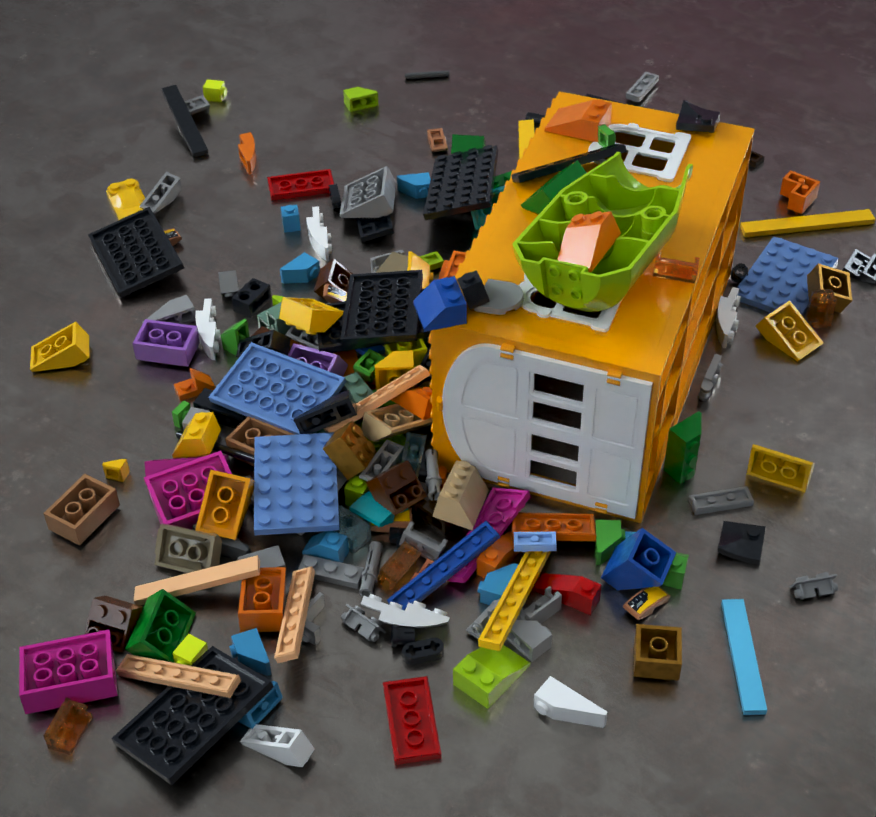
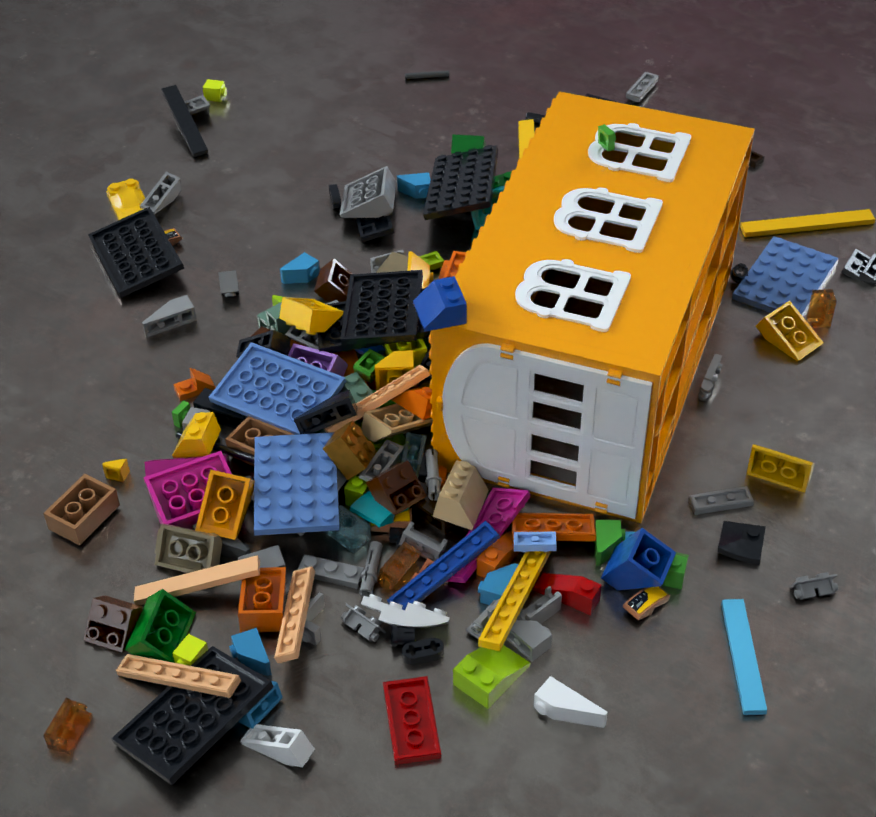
(61, 349): yellow slope -> none
(67, 668): dark pink slope -> none
(166, 342): medium lavender brick -> none
(207, 329): white slope -> none
(231, 337): bright green slope -> none
(247, 151): orange slope -> none
(251, 297): black brick -> none
(290, 218): dark azure slope -> none
(300, 184): red tile -> none
(318, 234): white slope -> none
(328, 546): dark azure slope -> none
(334, 294): slope -> none
(360, 98): lime slope -> none
(437, 140): nougat slope -> none
(473, 289): black slope -> none
(502, 296): light grey tile -> none
(551, 188): green slope -> none
(562, 164): black tile -> none
(581, 119): orange slope -> none
(588, 239): slope -> none
(642, 214): lime cylinder -> none
(657, 652): pearl gold brick -> none
(675, 269): clear orange hinge -> none
(683, 448): green slope -> none
(697, 119): black plate -> none
(726, 317): white slope -> none
(800, 191): orange brick -> none
(830, 278): pearl gold brick -> none

